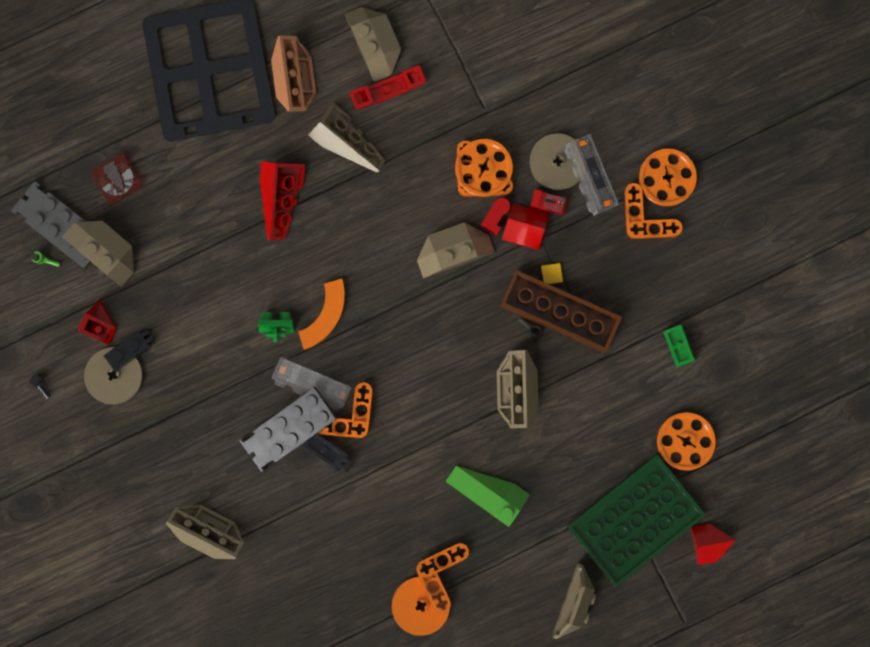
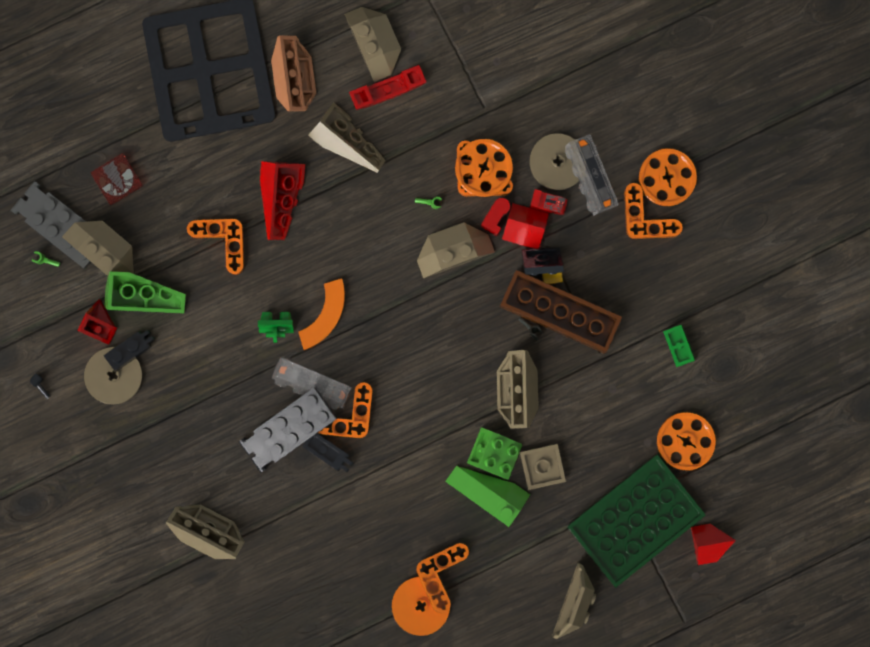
(134, 293): none -> bright green wedge
(224, 232): none -> orange beam
(429, 202): none -> bright green hand
(494, 453): none -> bright green bracket
(542, 261): none -> black plate
(542, 467): none -> dark tan plate

